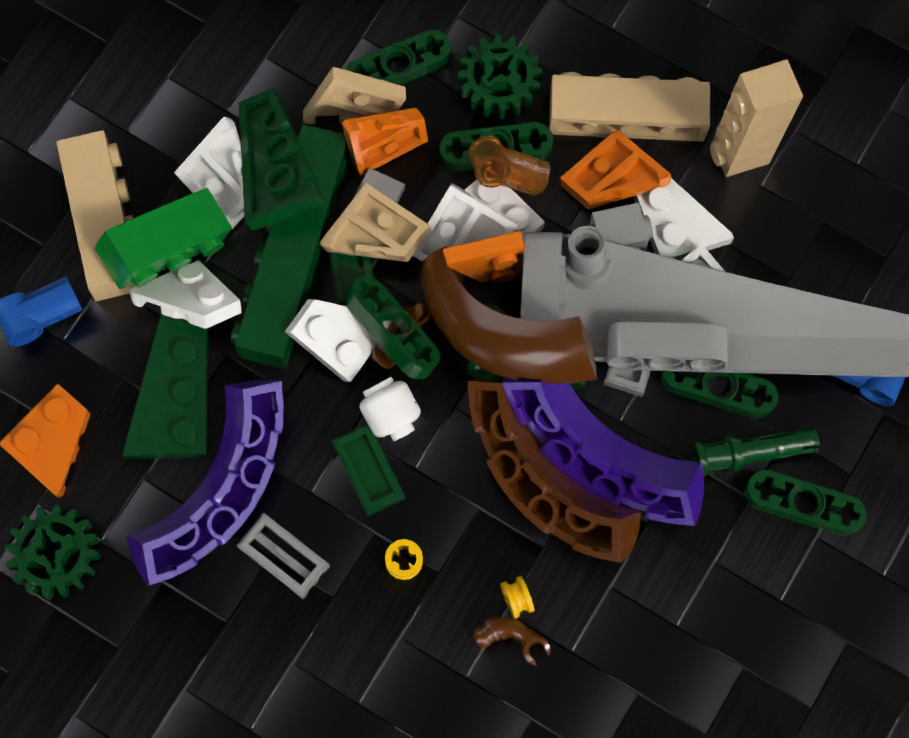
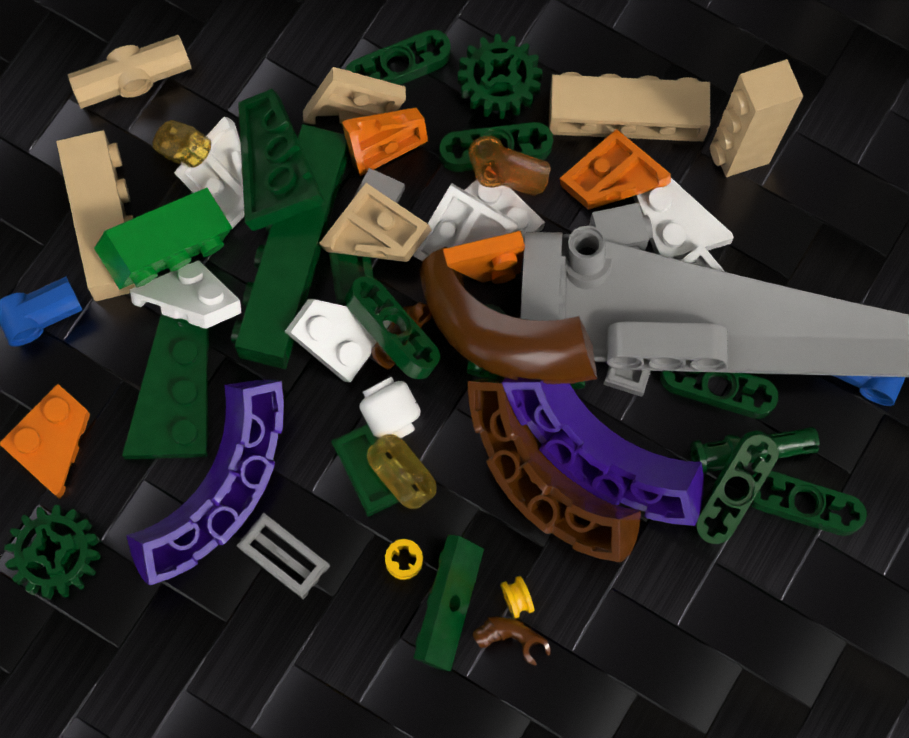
(129, 71): none -> tan piece
(182, 143): none -> clear yellow beam
(401, 471): none -> clear yellow beam
(448, 603): none -> dark green tile
(762, 466): none -> dark green beam

